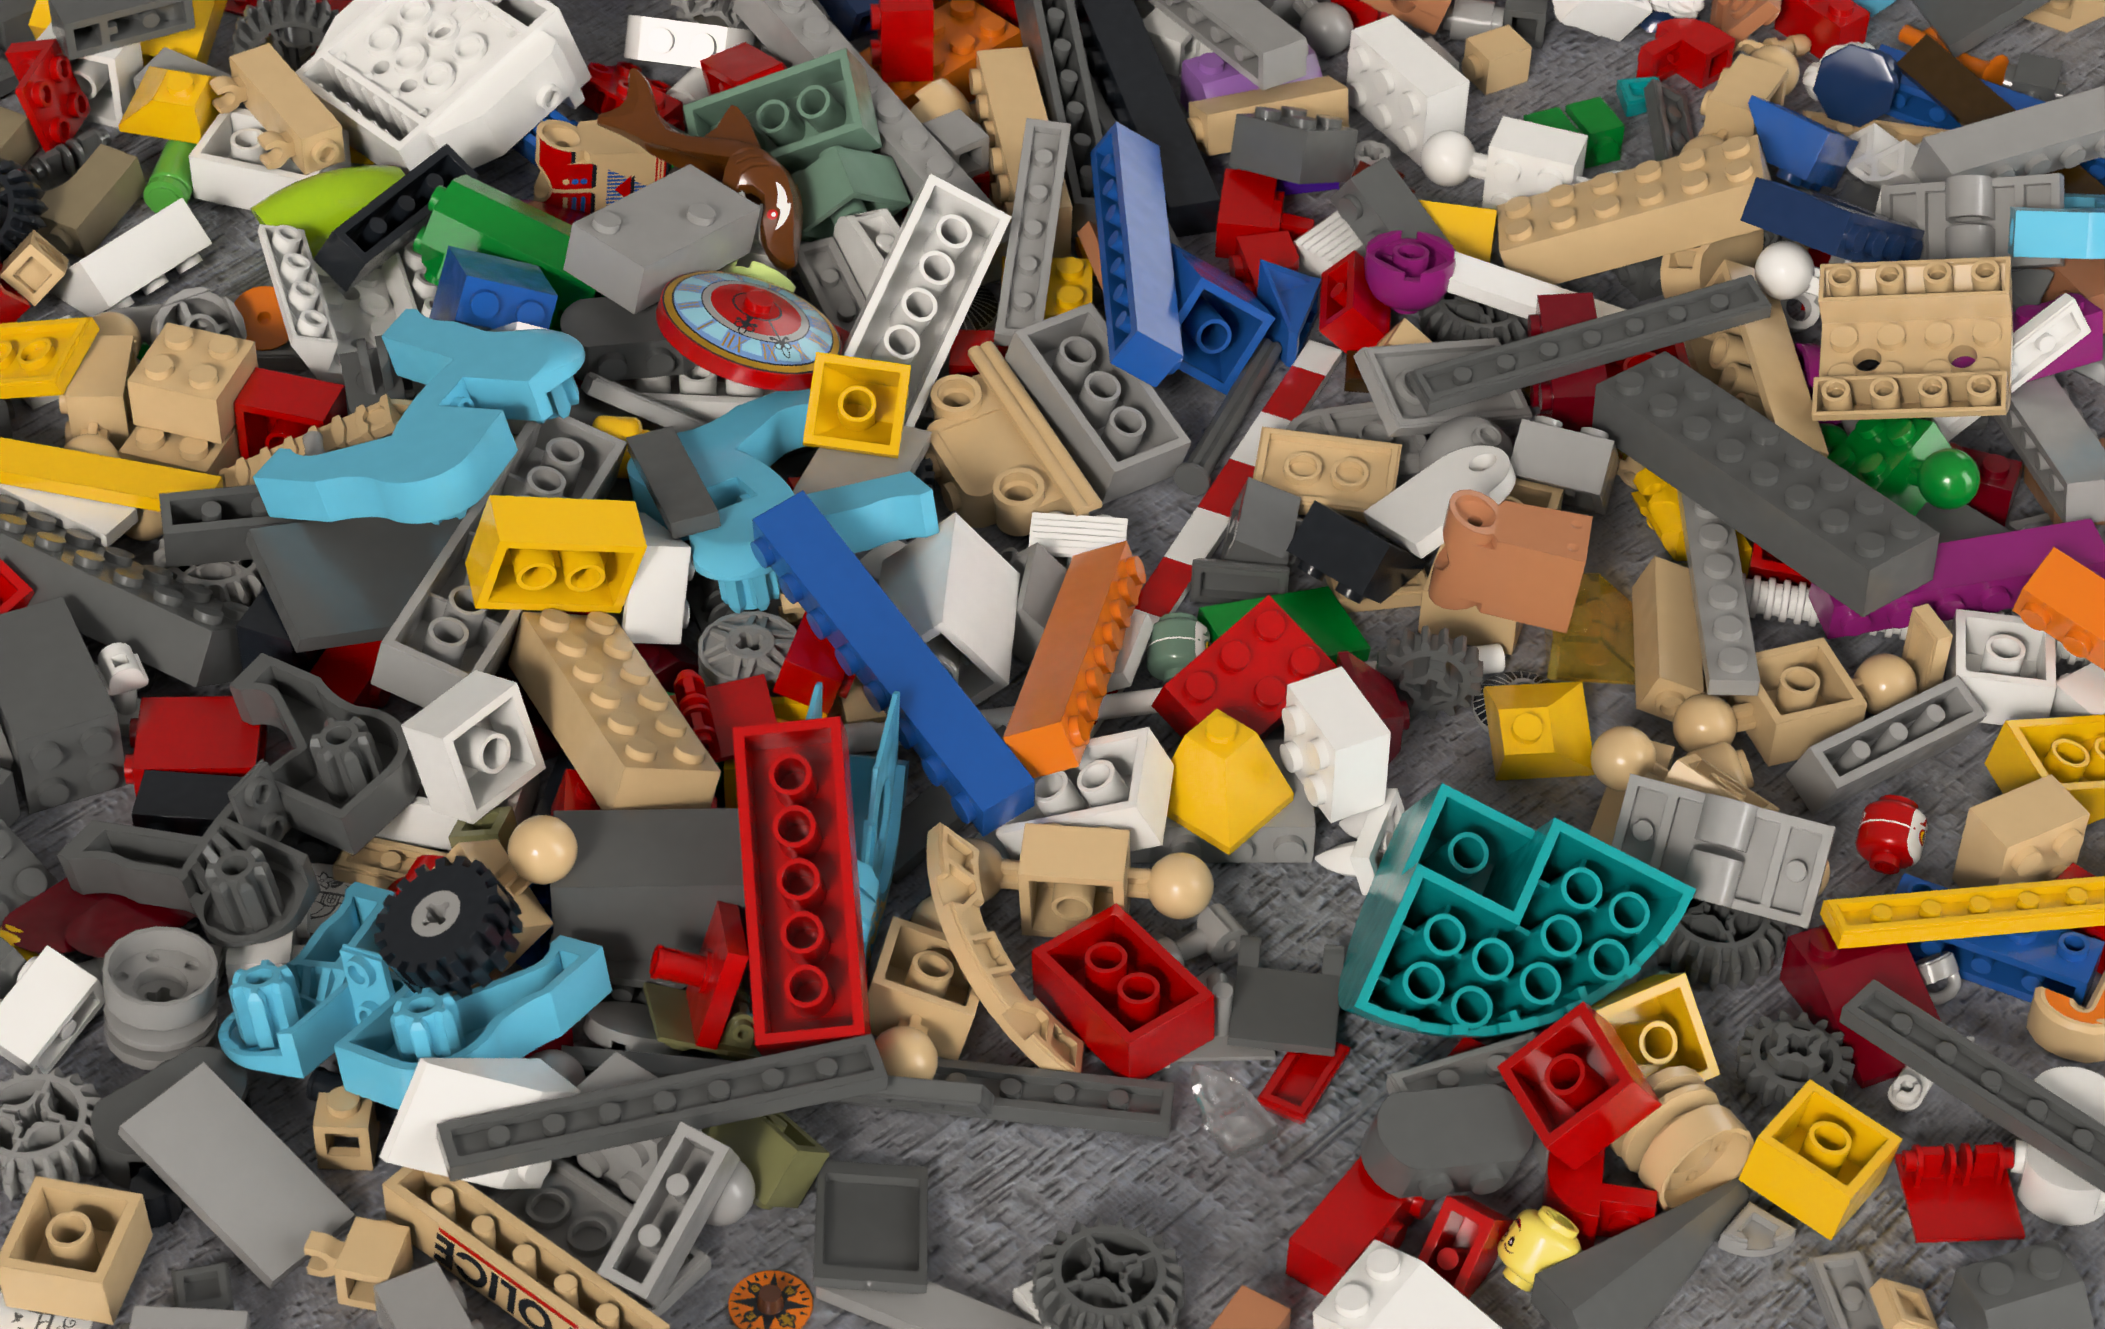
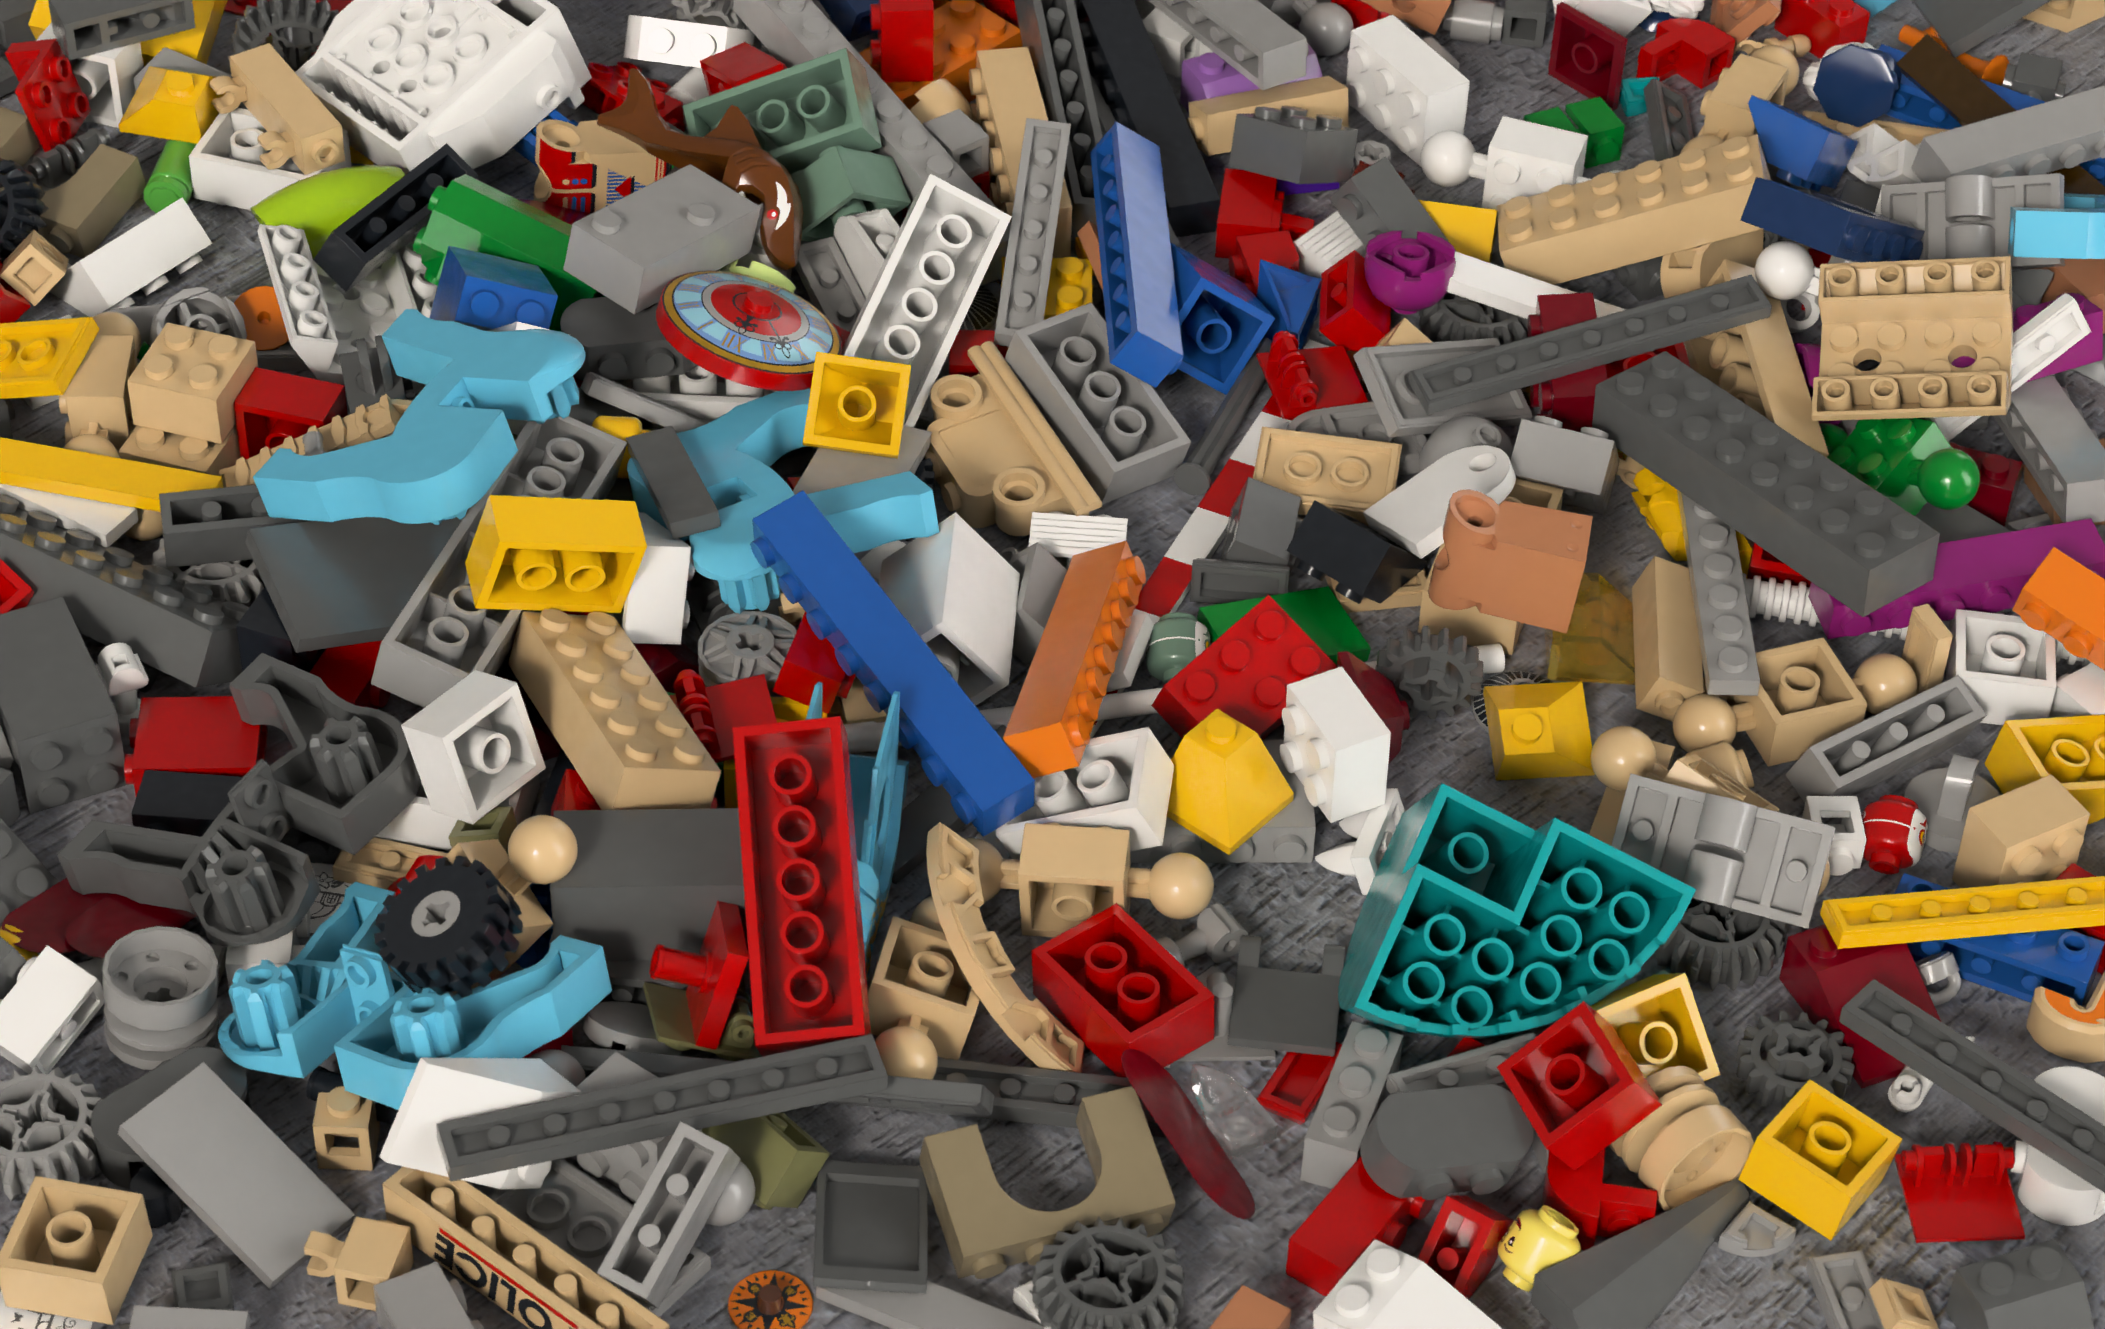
(994, 1231): none -> dark tan arch
(1188, 1134): none -> dark red sticker
(1309, 377): none -> red hinge
(1349, 1103): none -> light grey brick
(1496, 59): tan brick -> none
(1587, 55): none -> dark red slope
(1849, 836): none -> white brick
(1945, 799): none -> light grey tile

